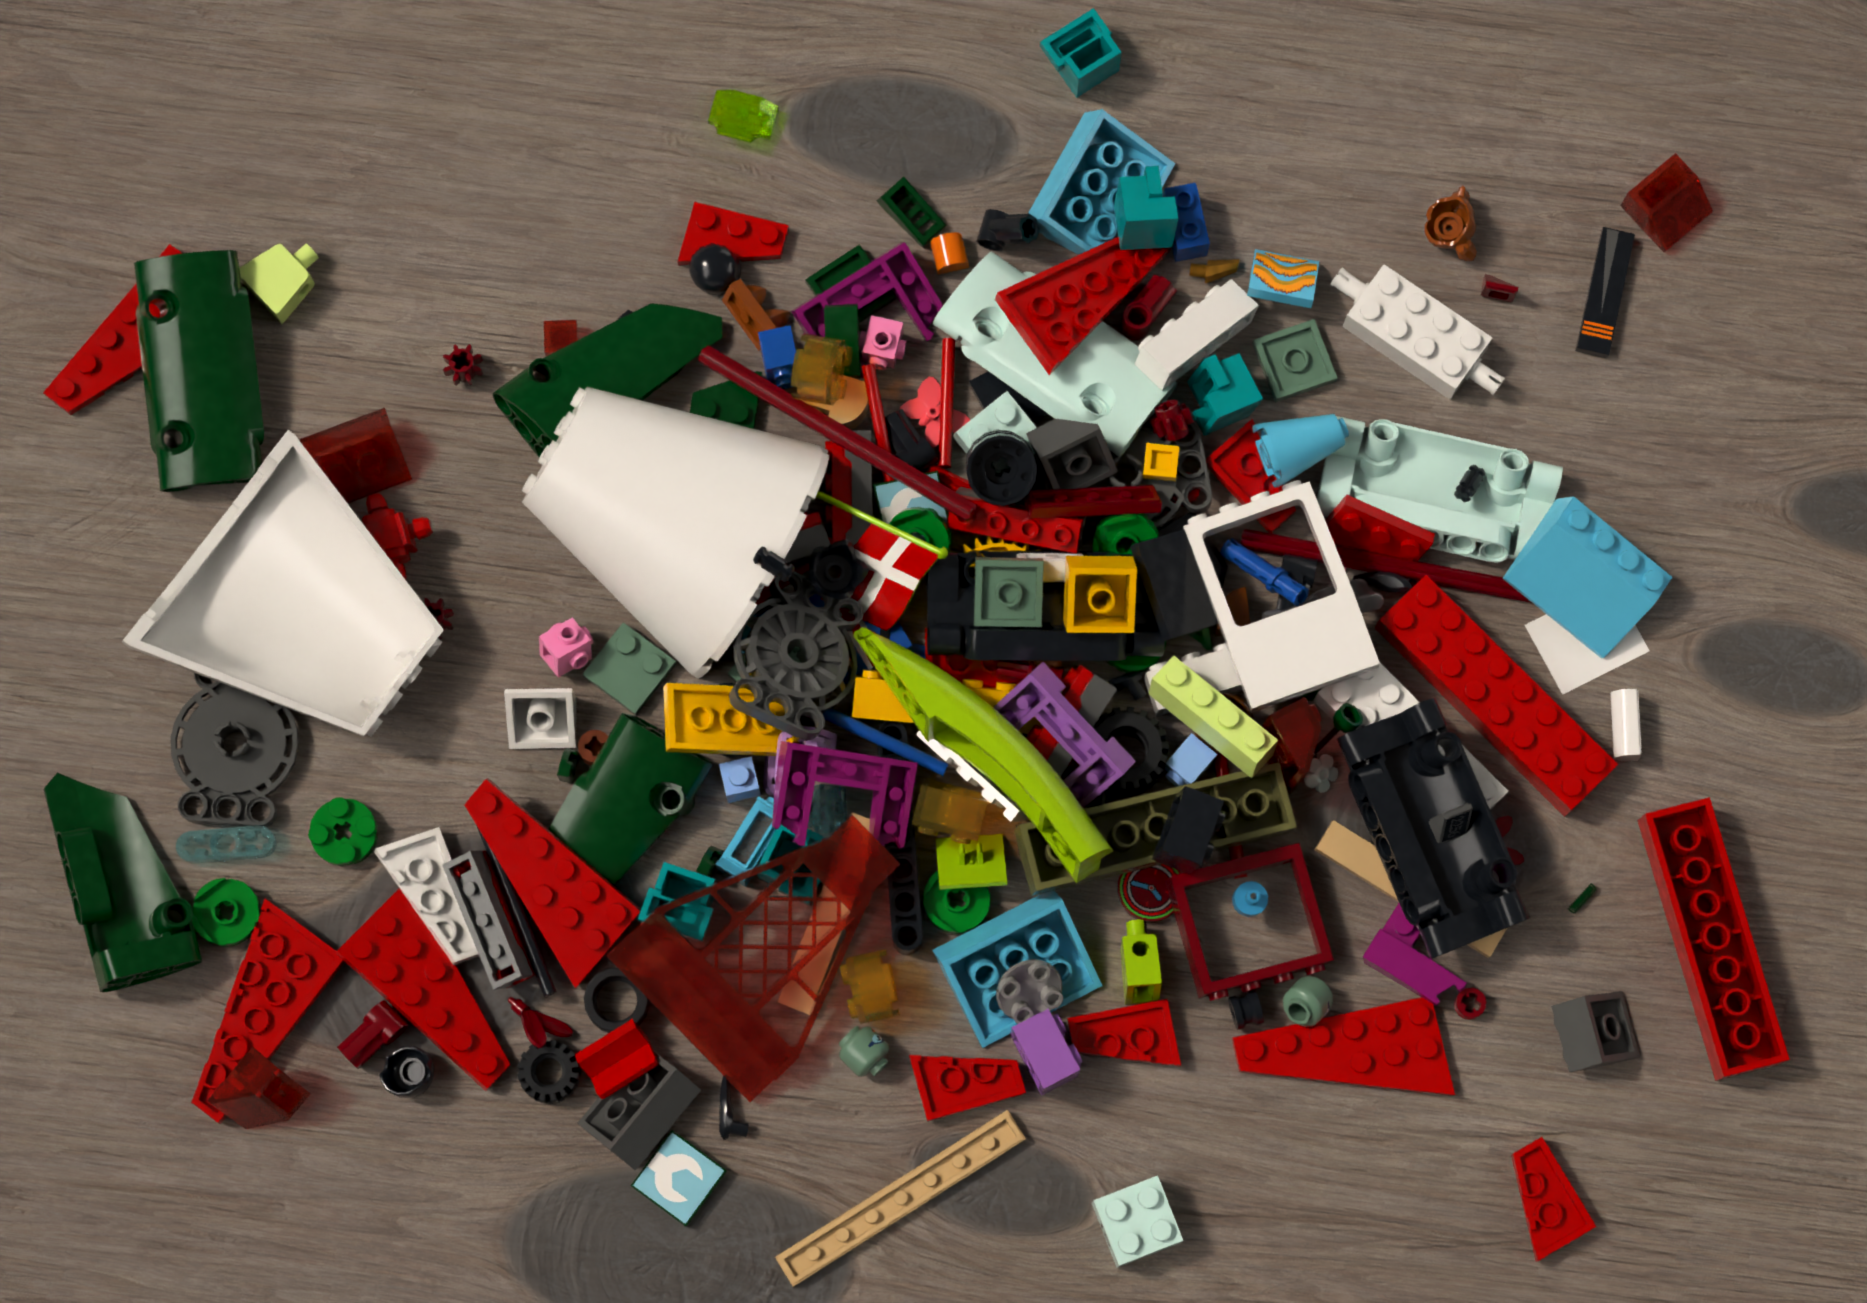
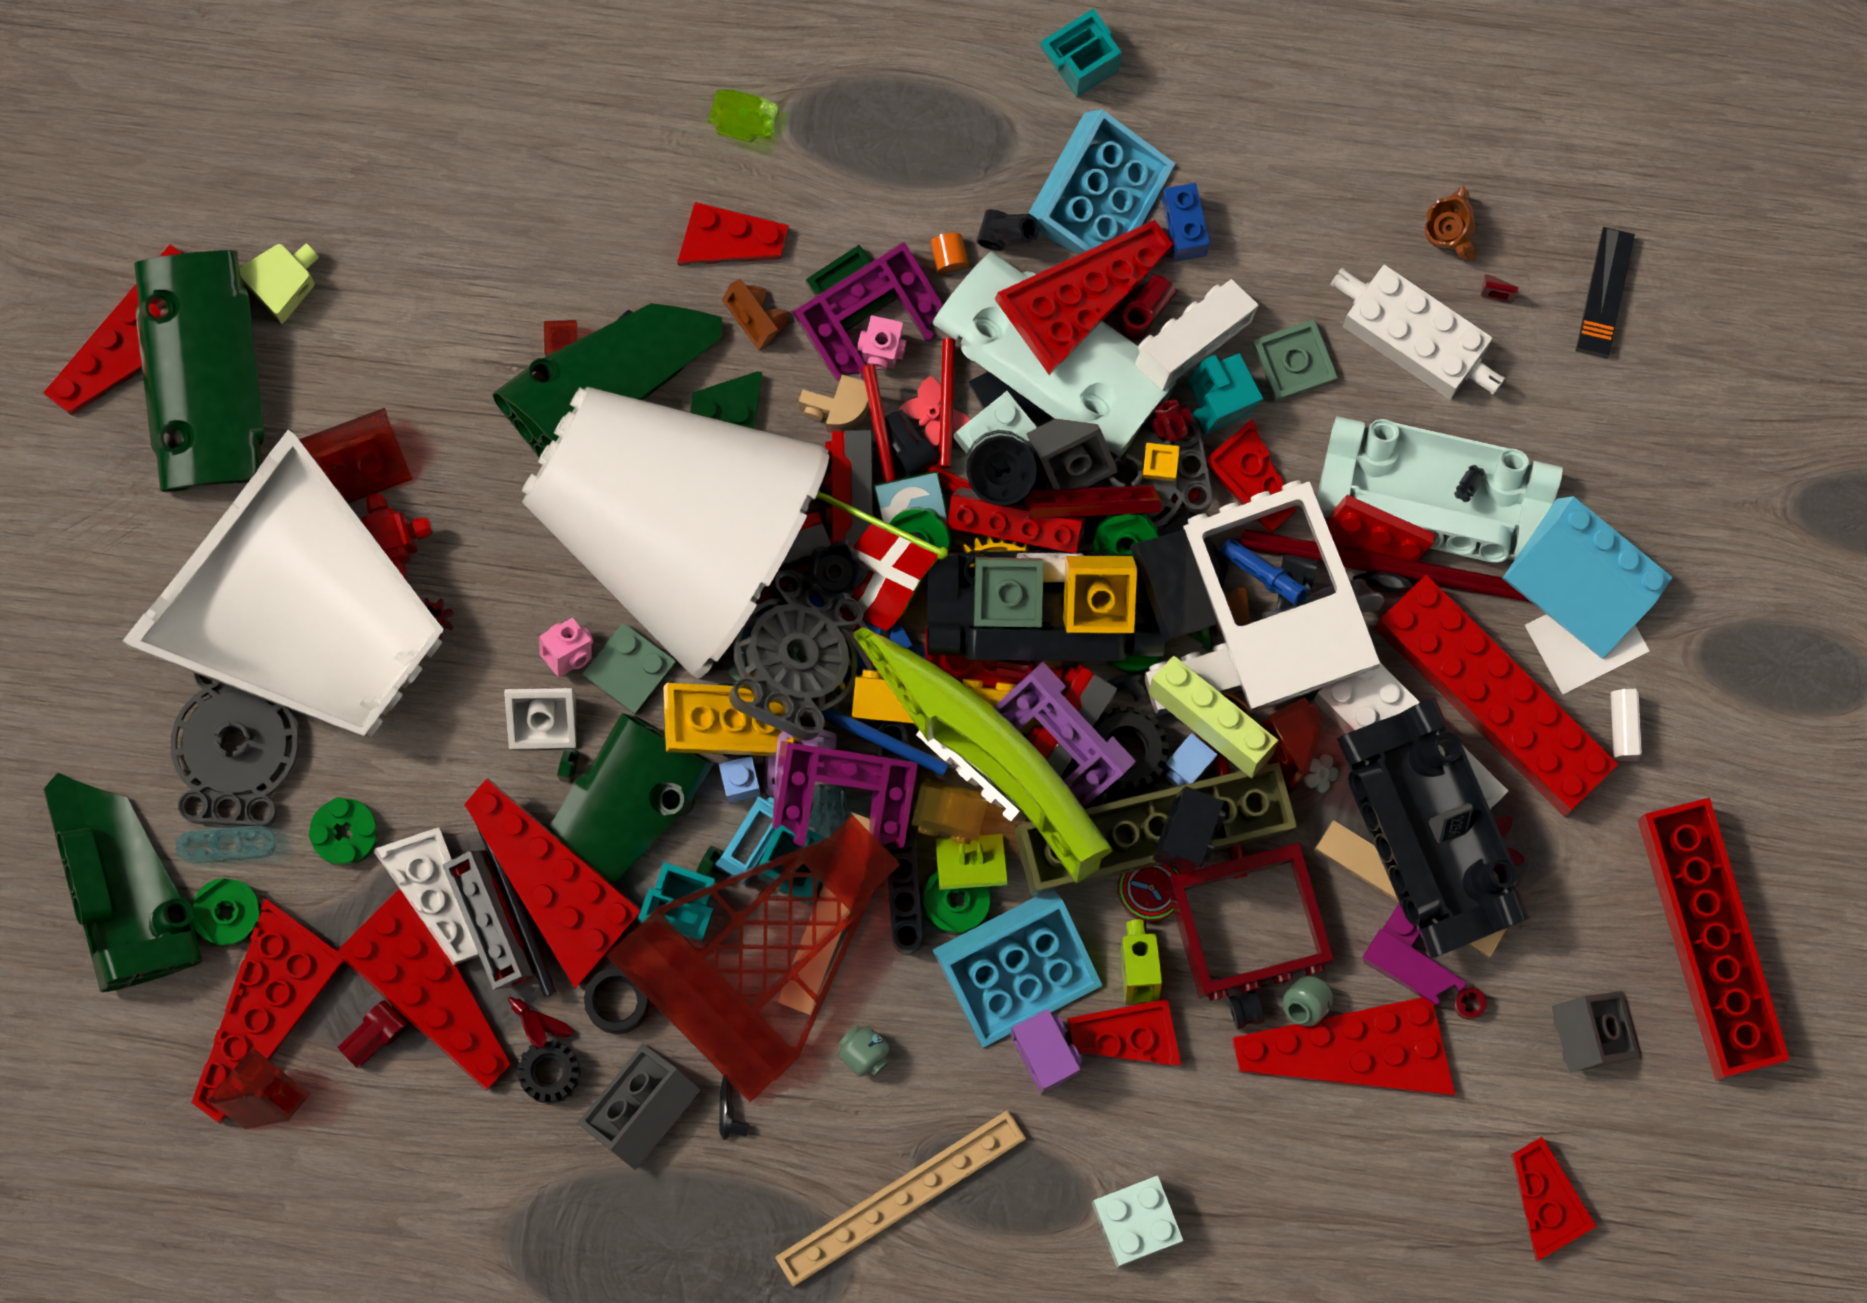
(407, 1072): black hair -> none
(459, 356): dark red gear -> none
(586, 740): copper wheel -> none
(617, 1058): red panel -> none
(679, 1178): medium azure tile -> none
(714, 268): black hair -> none
(774, 564): black piece -> none
(778, 355): blue brick -> none
(820, 369): clear yellow brick -> none
(838, 433): dark red axle -> none
(843, 324): dark green slope -> none
(871, 987): clear yellow brick -> none
(895, 212): dark green slope -> none
(963, 1084): red wing -> none
(1029, 989): light grey dish -> none
(1142, 213): teal plate -> none
(1214, 269): pearl gold bar -> none
(1244, 904): dark azure tile -> none
(1283, 278): slope -> none
(1298, 444): medium azure cone -> none
(1341, 723): dark green hinge -> none
(1582, 896): dark green leg -> none
(1668, 203): clear red slope -> none

